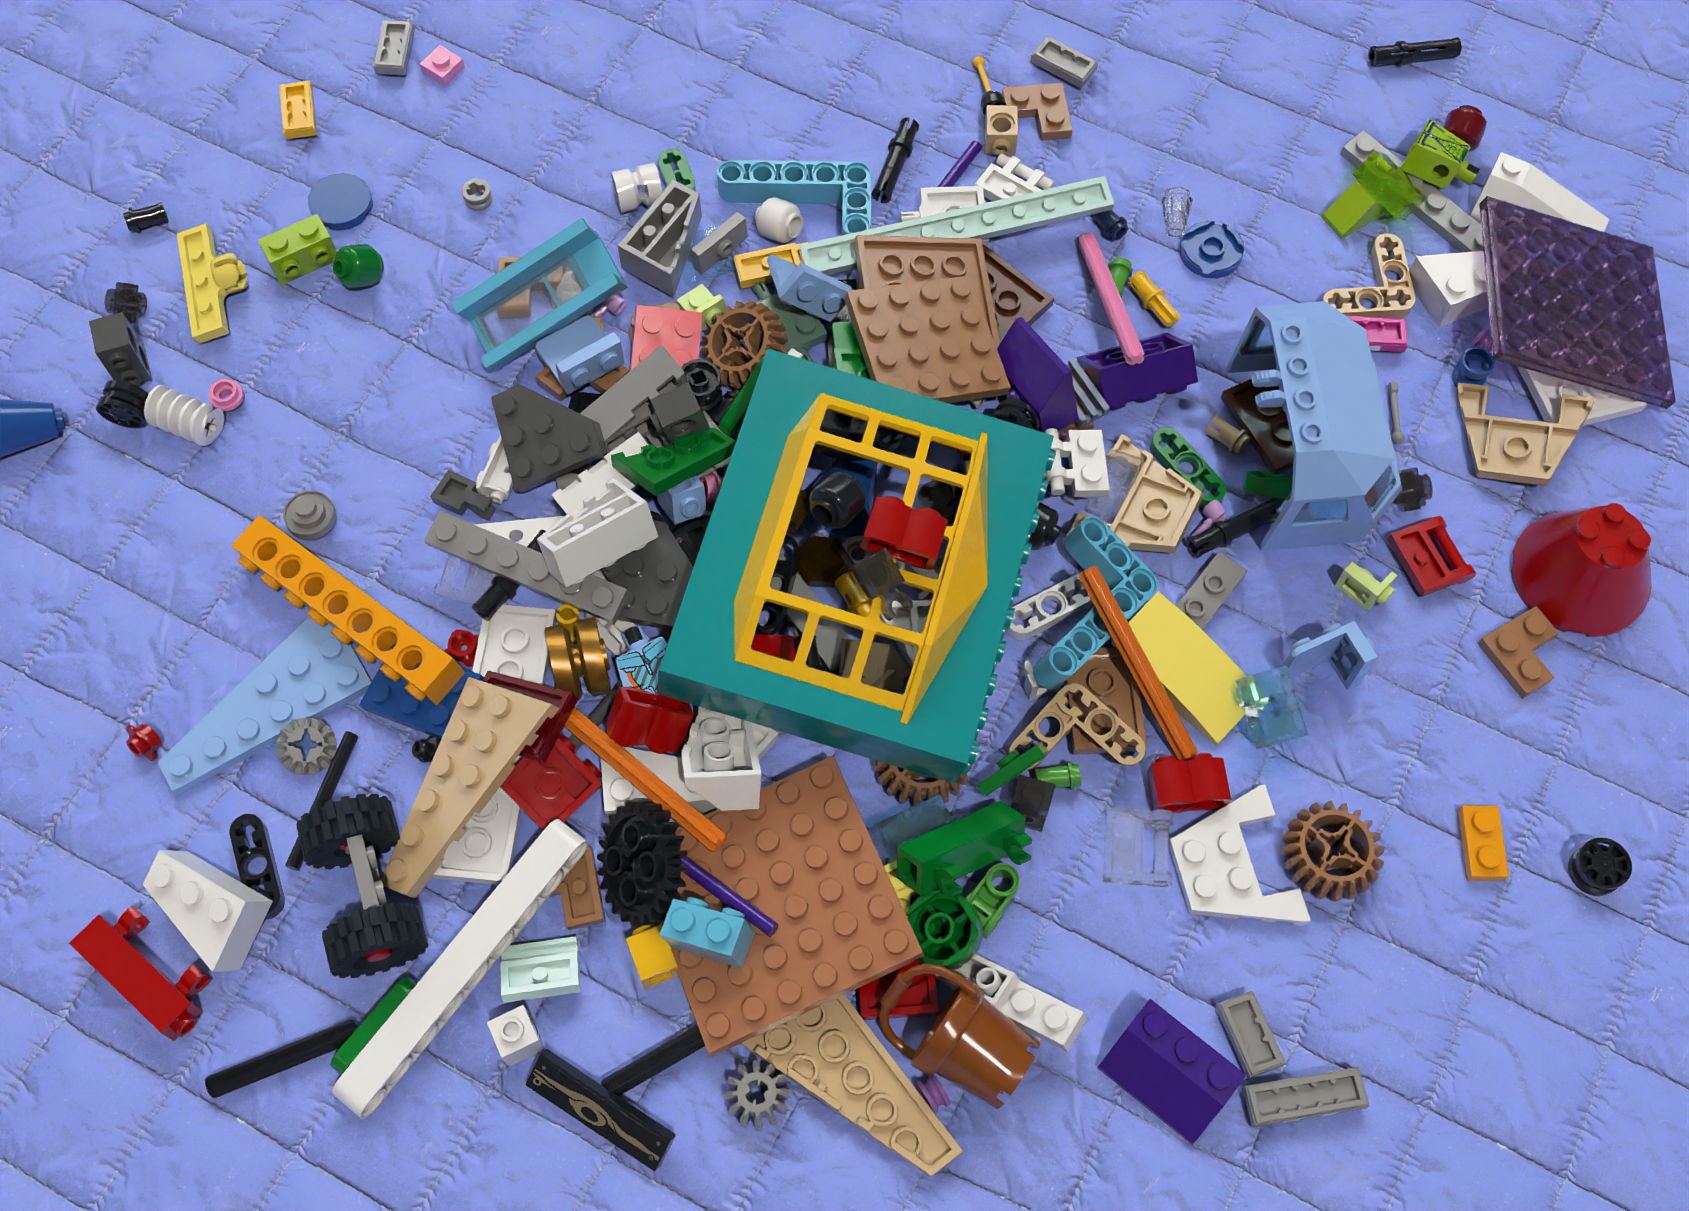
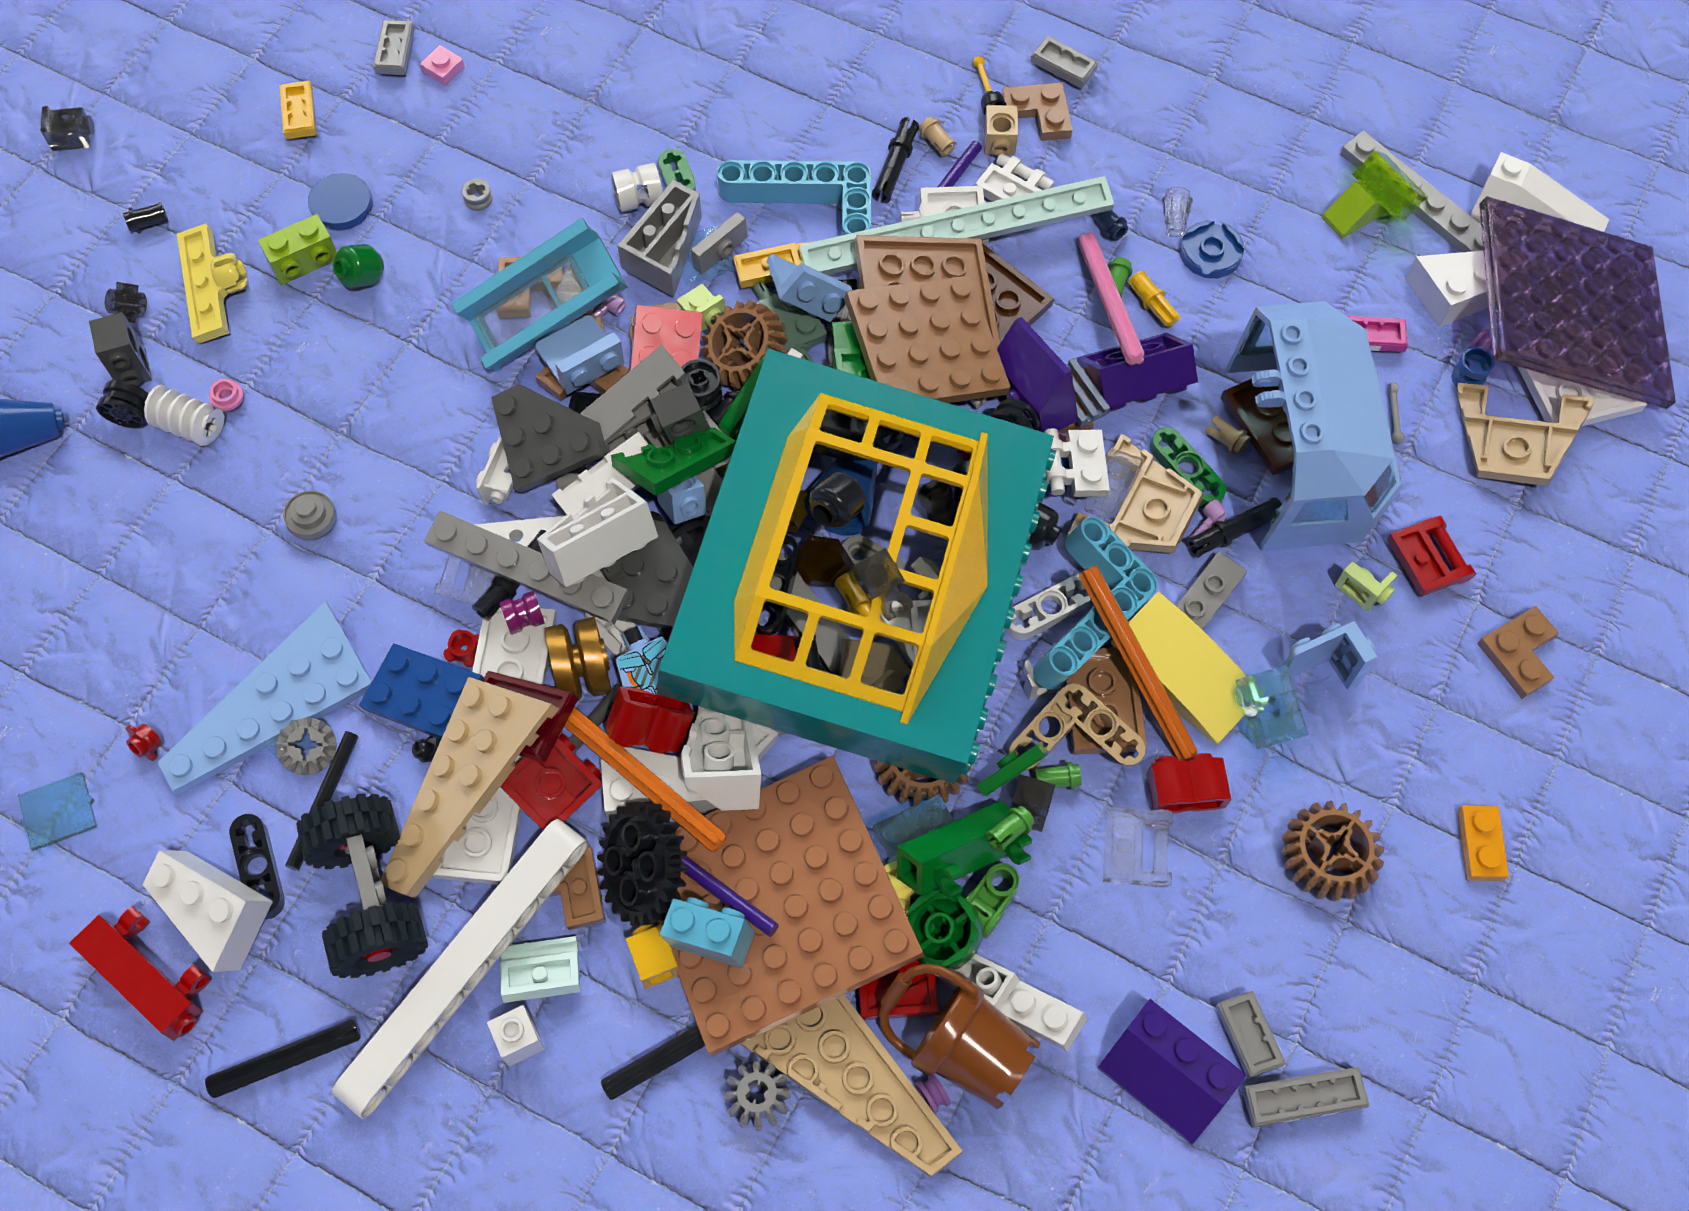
(57, 811): none -> clear light blue piece
(66, 128): none -> clear smoke brick
(305, 576): light orange brick -> none
(371, 1025): green beam -> none
(459, 493): dark grey plate -> none
(522, 612): none -> magenta wheel
(568, 616): yellow pin -> none
(600, 1110): black tile -> none
(712, 485): bright pink plate -> none
(779, 220): white head -> none
(905, 532): red brick -> none
(937, 136): none -> tan pin
(1016, 823): none -> bright green pin
(1218, 869): white wing -> none
(1268, 484): green beam -> none
(1383, 54): black pin -> none
(1386, 290): tan beam -> none
(1415, 489): clear smoke gear -> none
(1439, 157): lime torso -> none
(1466, 124): dark red head -> none
(1585, 569): red cone -> none
(1600, 868): black wheel -> none

